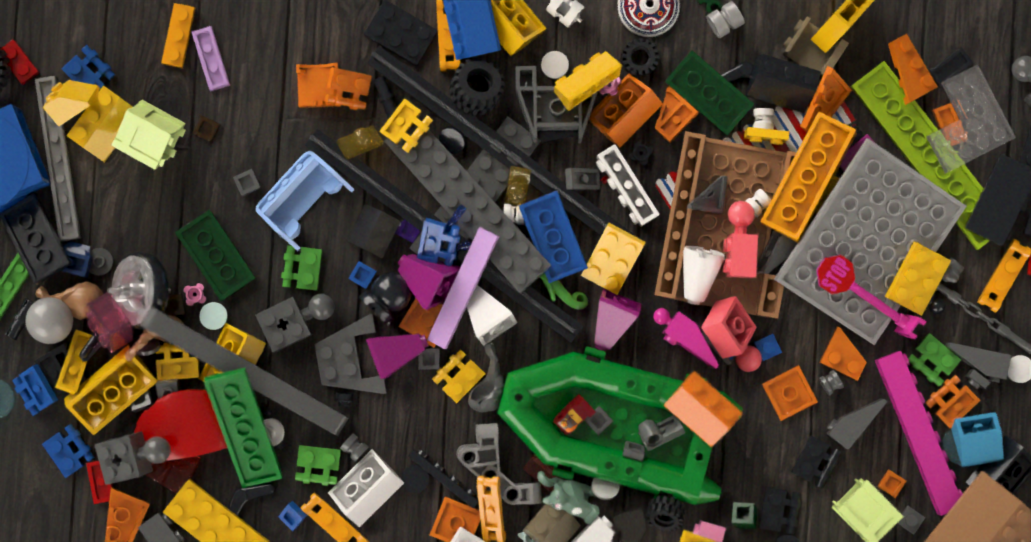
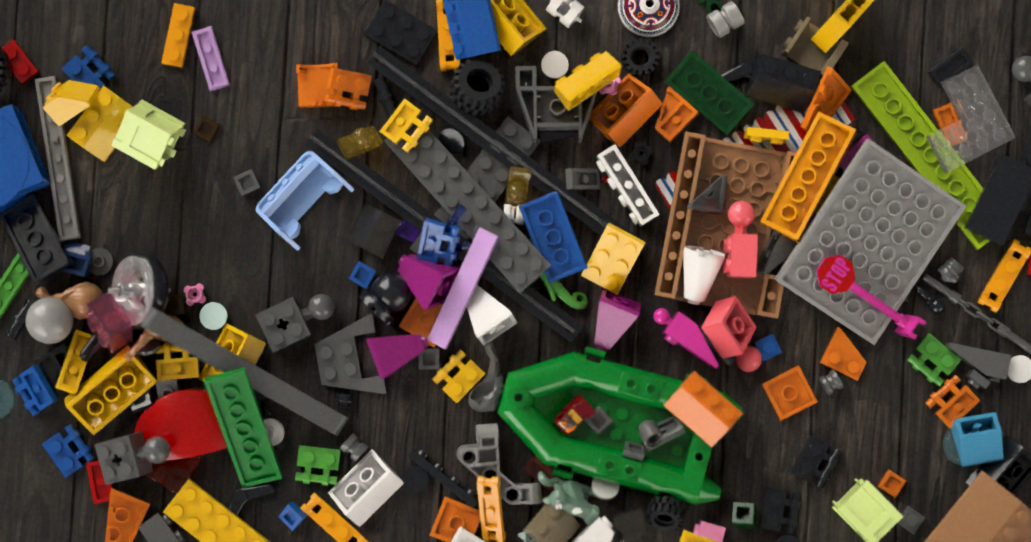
(215, 255): dark green plate -> none
(308, 271): bright green plate -> none
(759, 202): white wheel -> none
(763, 118): white wheel -> none
(851, 425): dark grey slope -> none
(913, 73): orange wing -> none
(917, 278): yellow plate -> none
(918, 431): dark pink brick -> none

